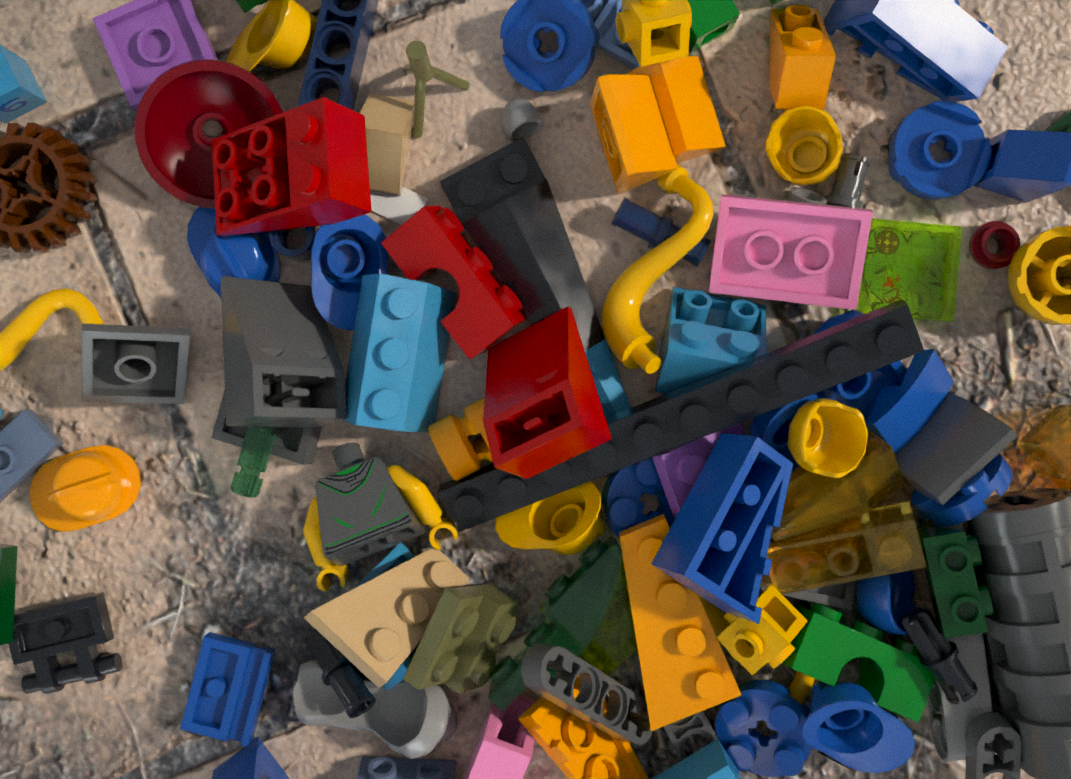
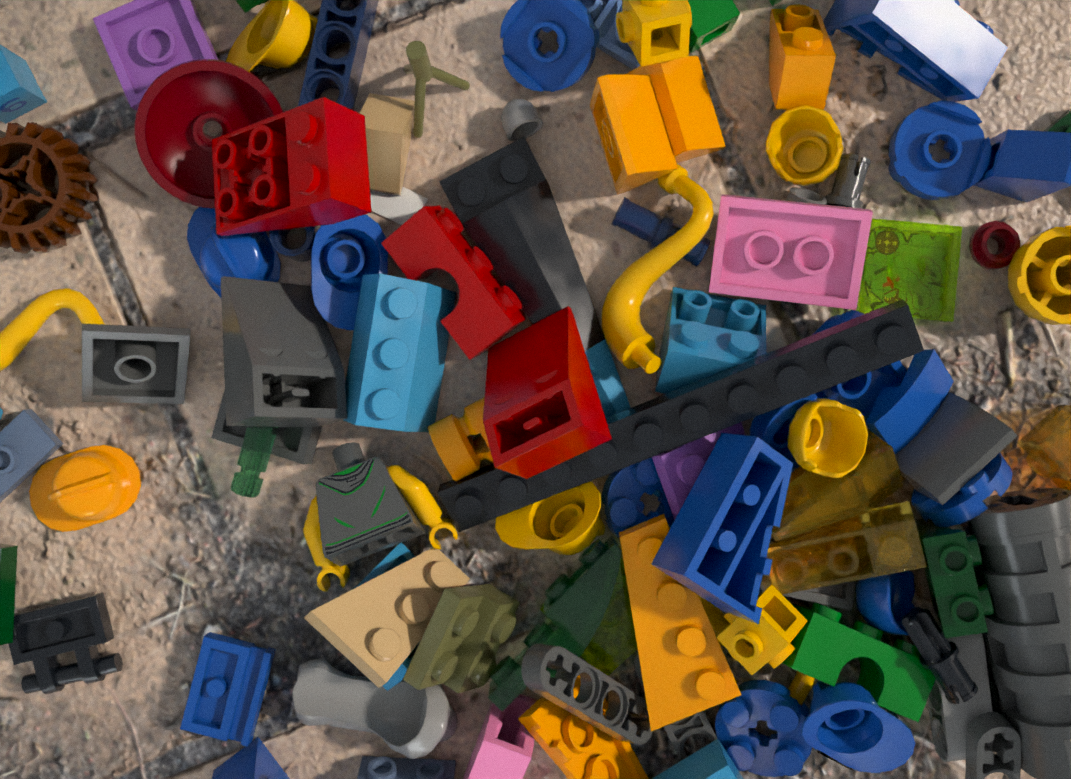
(341, 676): black axle -> none

